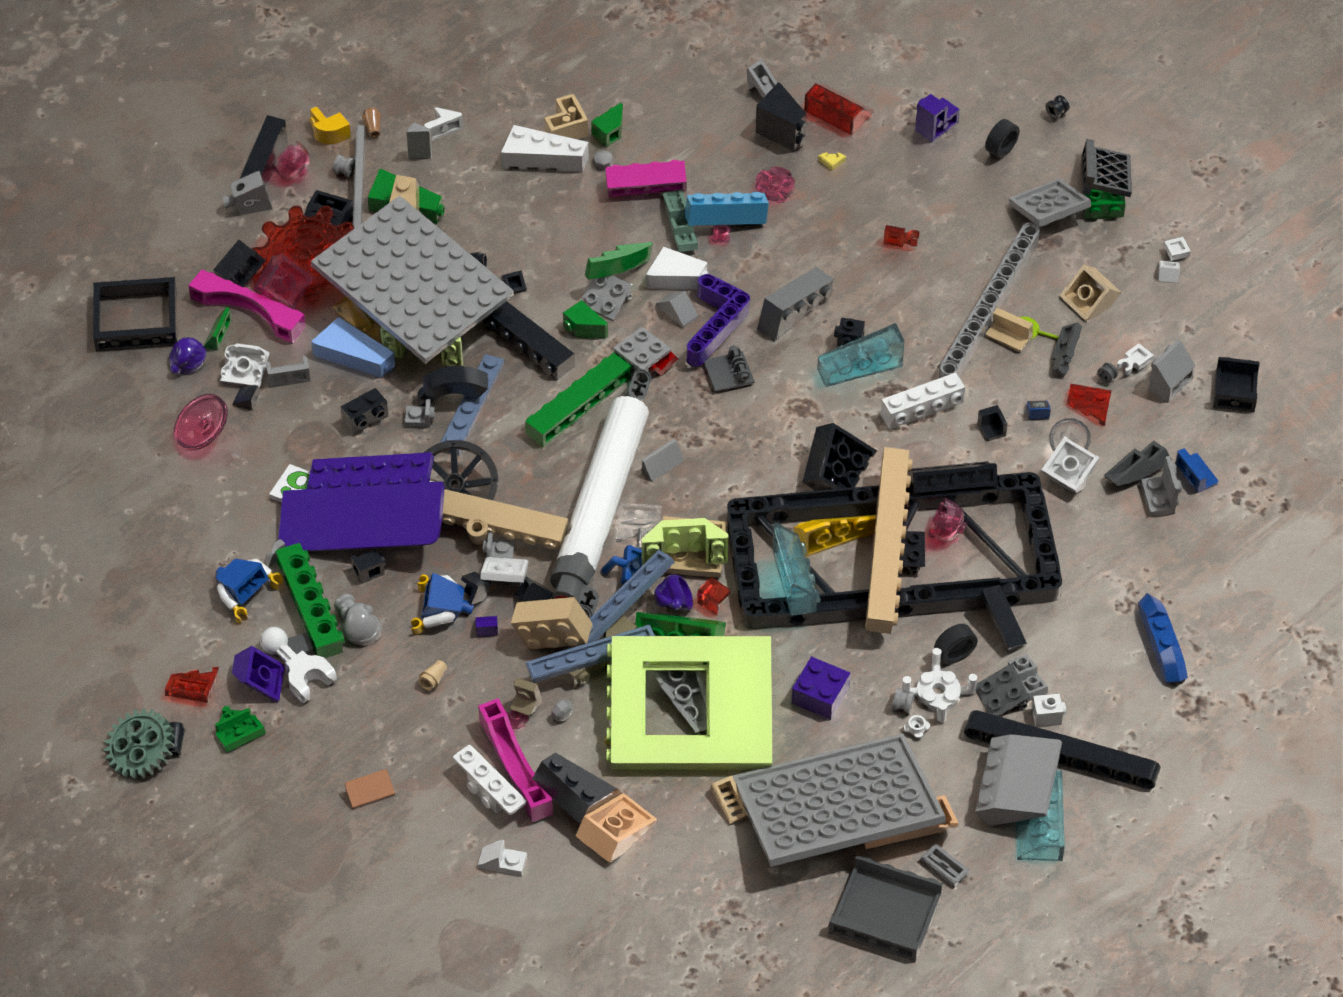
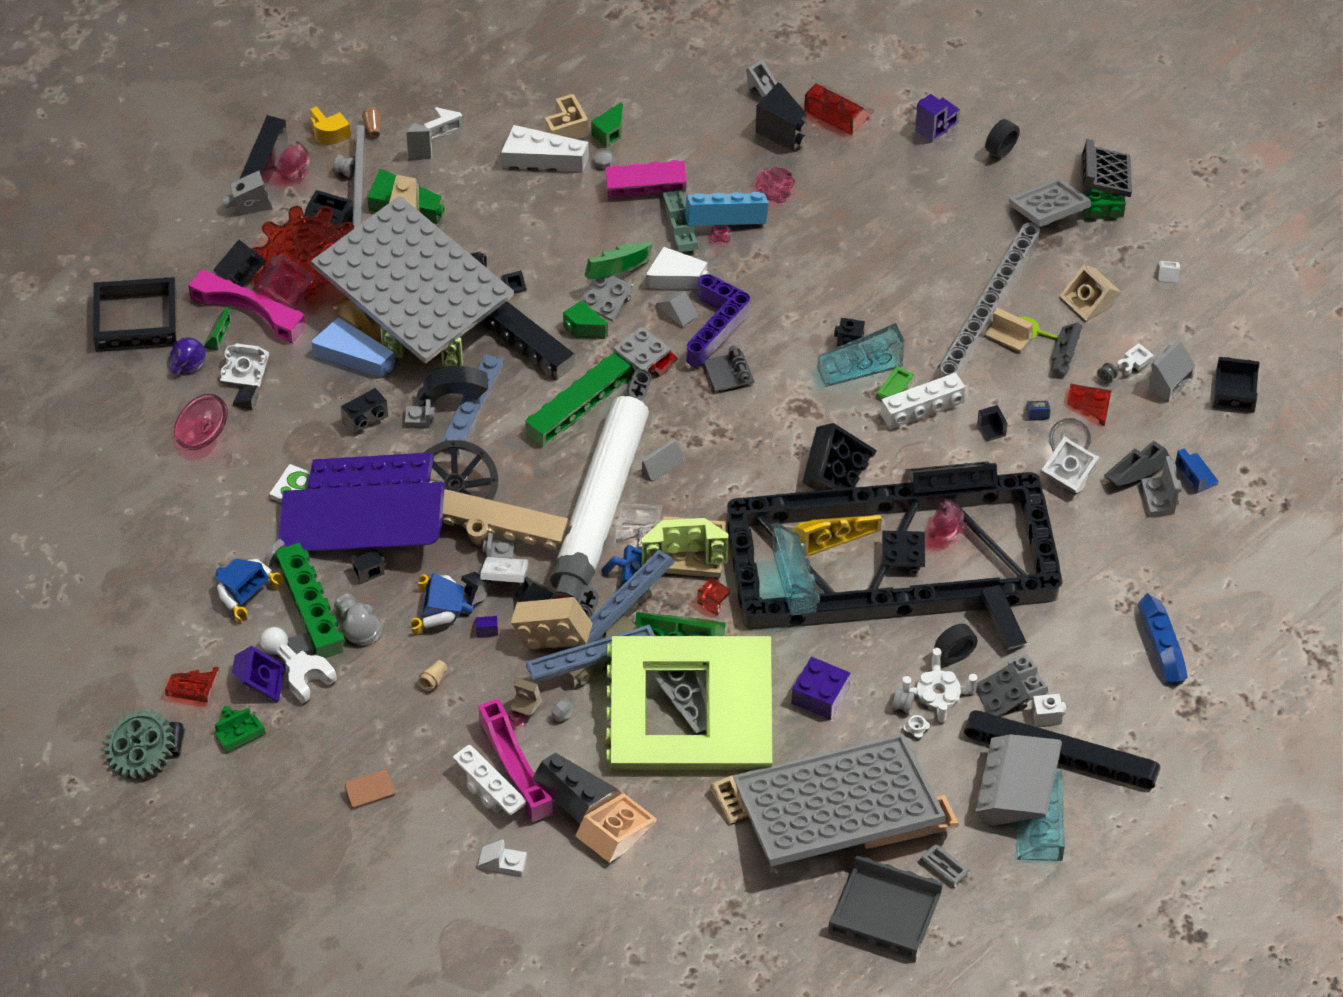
(288, 374): light grey hinge -> none
(674, 594): dark purple piece -> none
(793, 302): dark grey wedge -> none
(832, 160): light yellow tile -> none
(887, 541): tan brick -> none
(897, 382): none -> bright green tile
(898, 237): clear red plate -> none
(1057, 106): black wheel -> none
(1177, 248): white plate -> none

